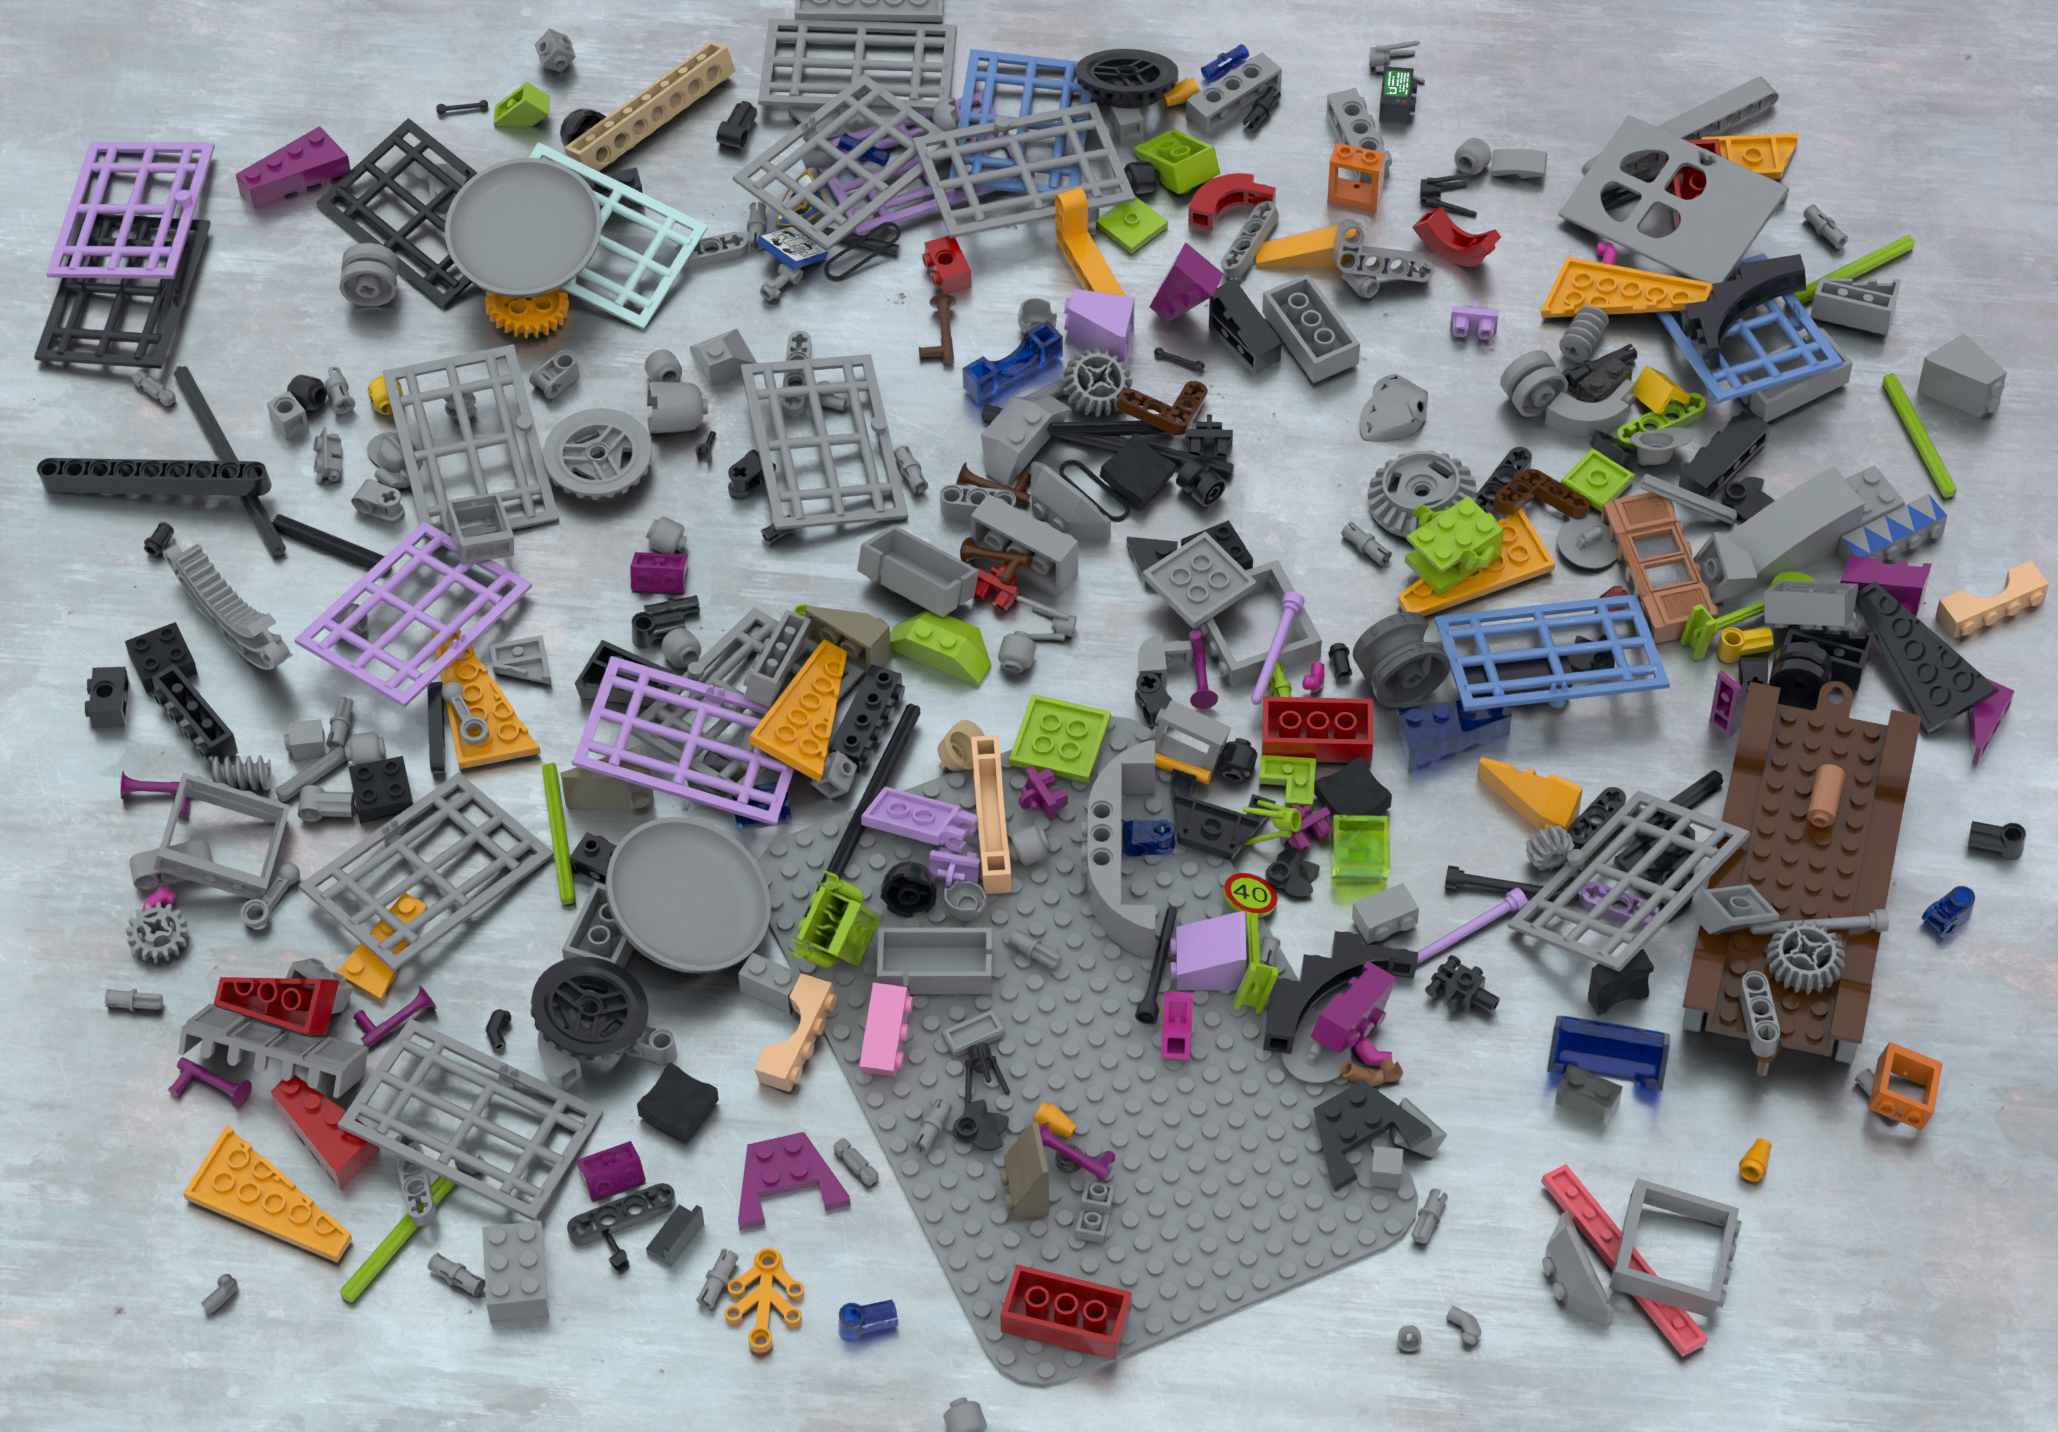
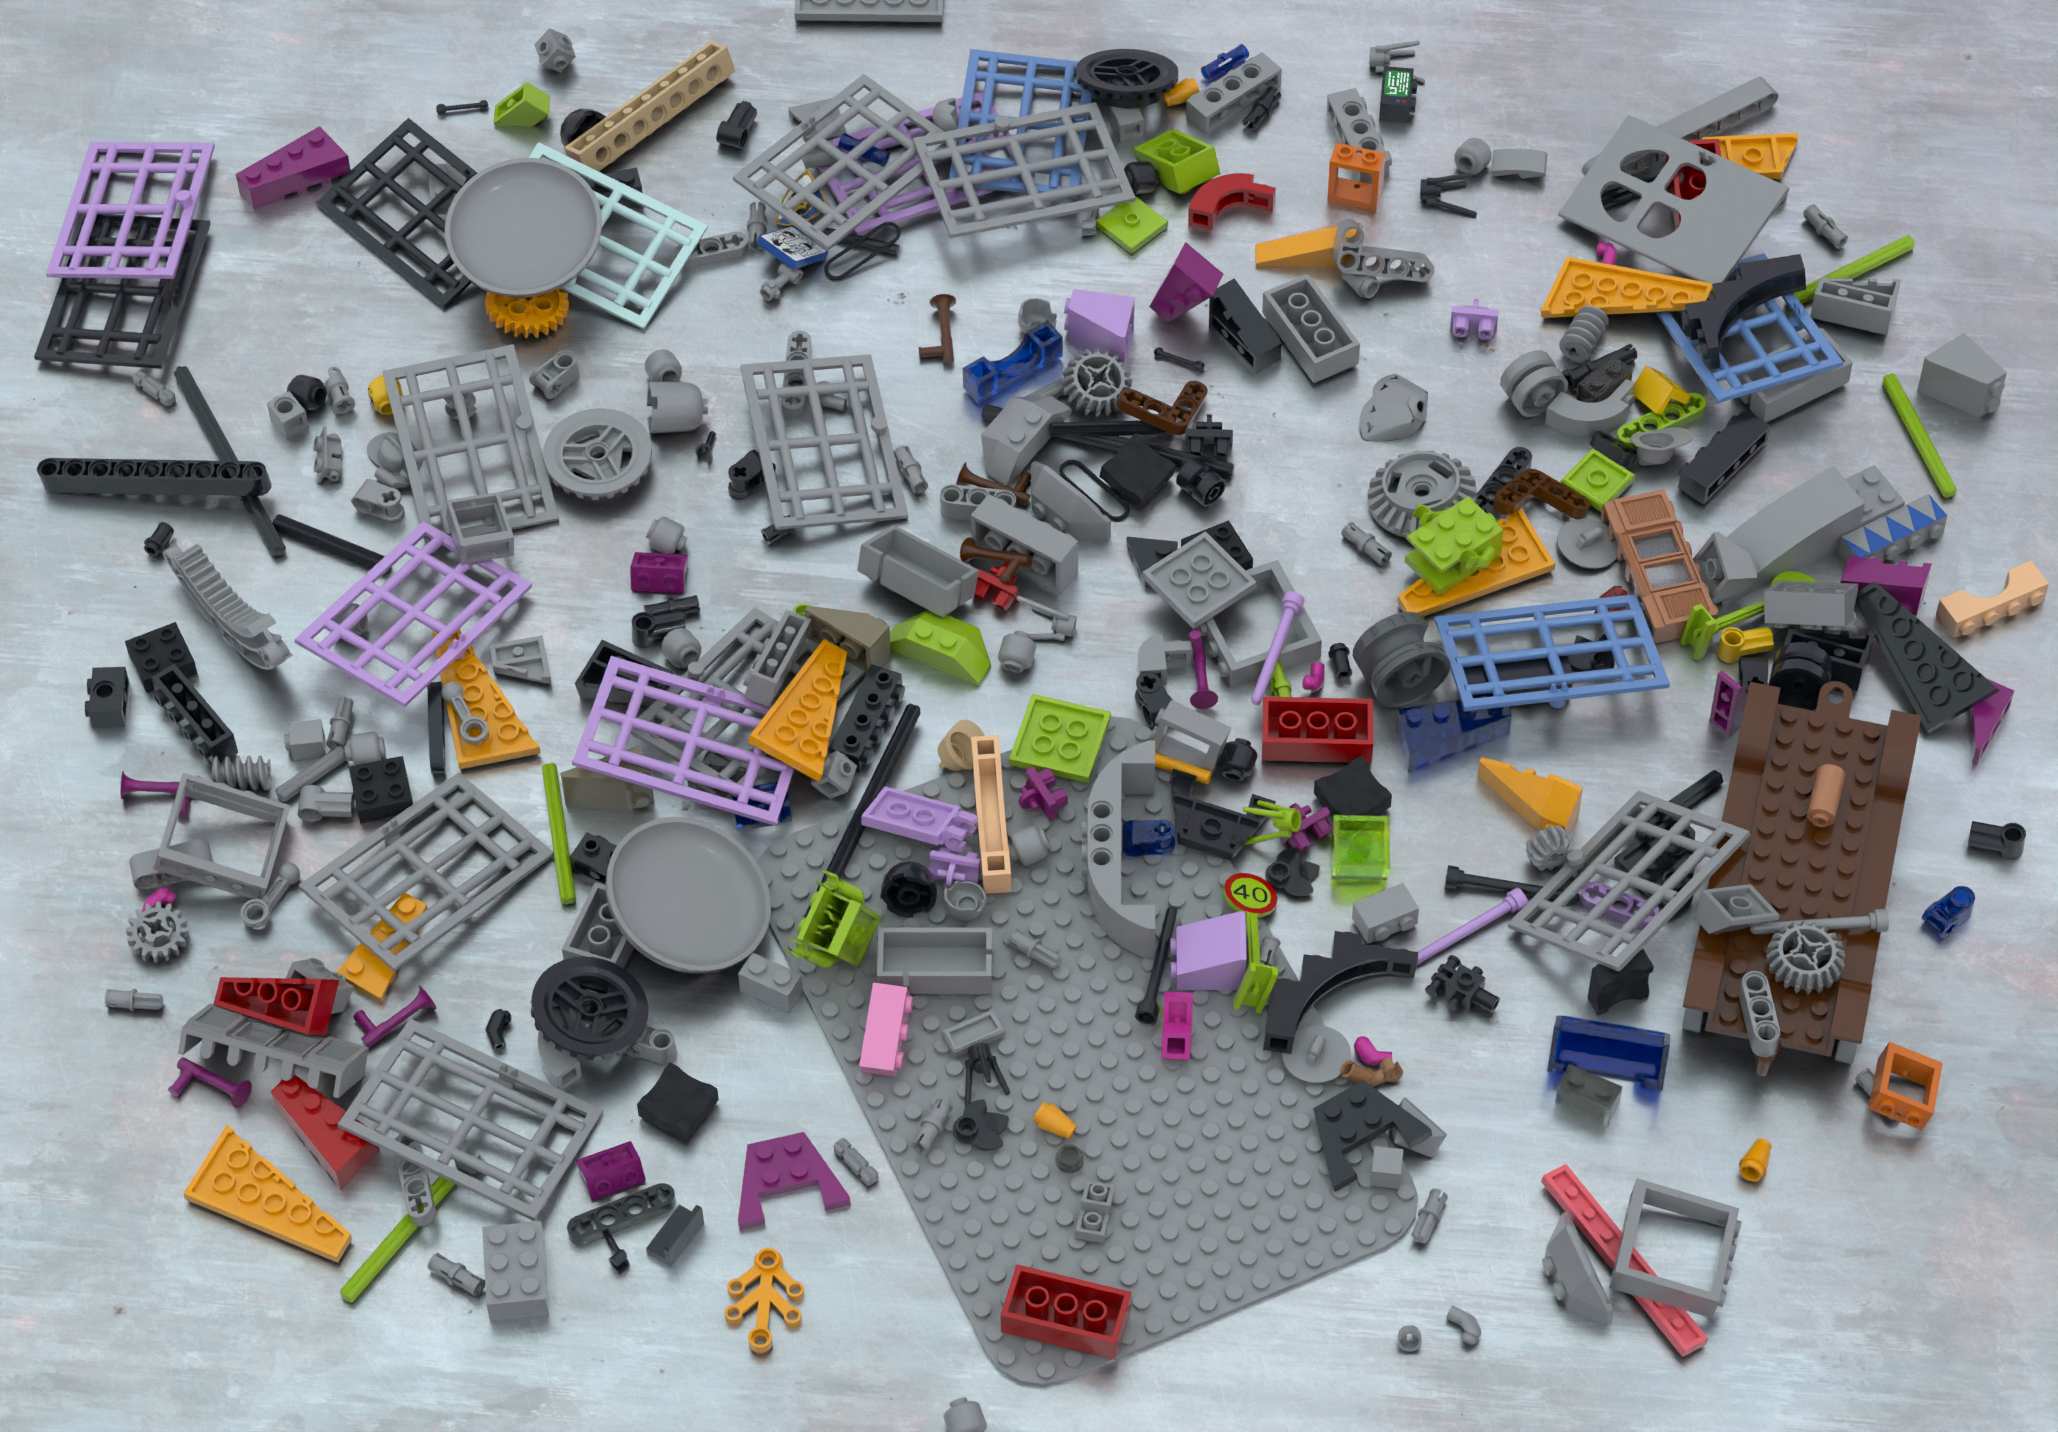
(226, 1288): flat silver arm -> none
(369, 274): light grey wheel -> none
(717, 1278): light grey pin -> none
(722, 356): light grey slope -> none
(783, 1062): light nougat arch -> none
(857, 64): light grey door -> none
(868, 1318): clear blue piece -> none
(947, 265): red brick -> none
(1026, 1176): dark tan slope -> none
(1079, 247): light orange beam -> none
(1096, 1167): magenta piece -> none
(1236, 261): light grey beam -> none
(1292, 772): lime plate -> none
(1356, 1011): magenta wedge -> none
(1453, 243): red arch -> none
(1598, 807): black beam -> none
(1688, 499): light grey axle -> none
(1748, 497): black plate -> none

